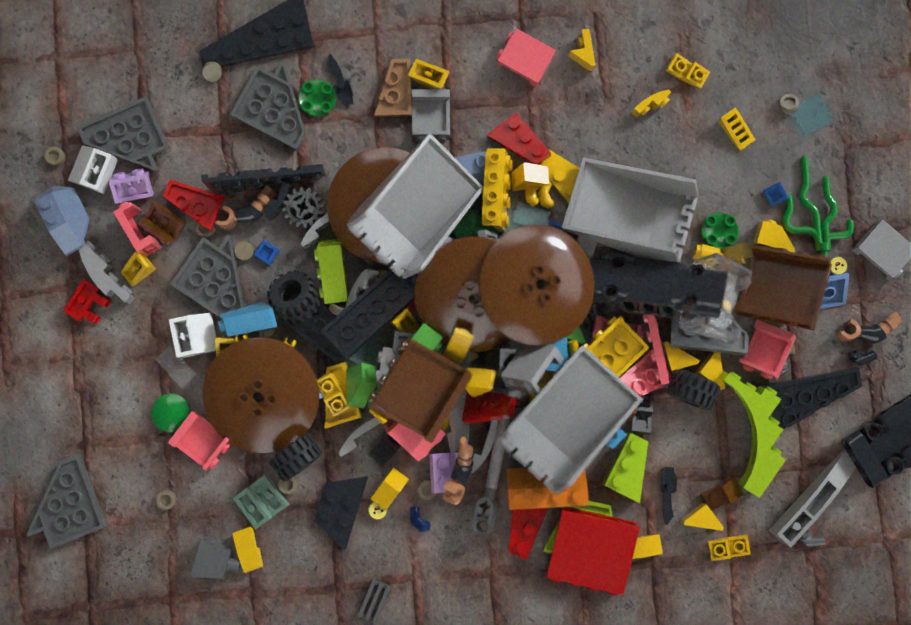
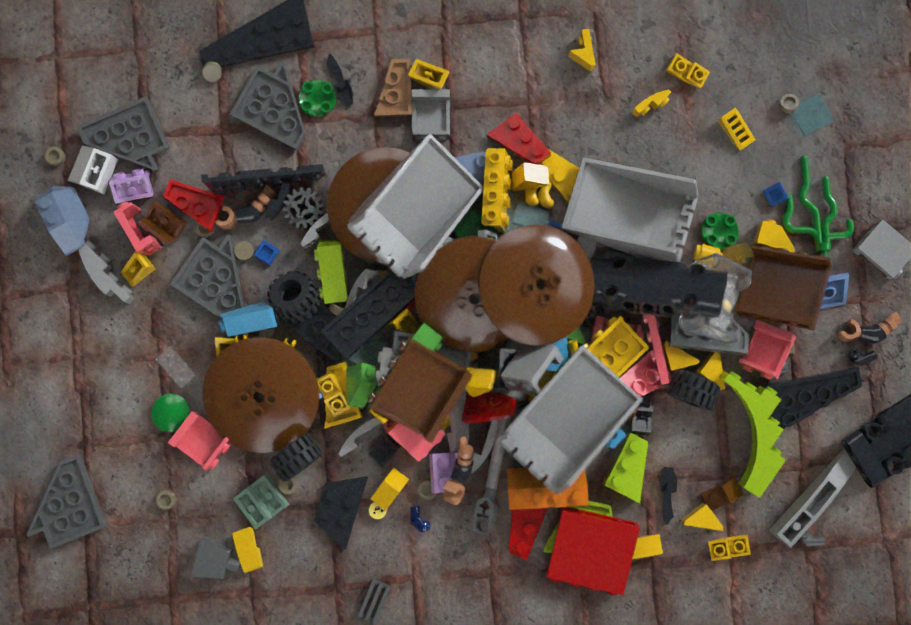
(82, 300): red plate -> none
(193, 335): white slope -> none
(458, 345): yellow slope -> none
(525, 56): coral panel -> none
(839, 265): light yellow tile -> none

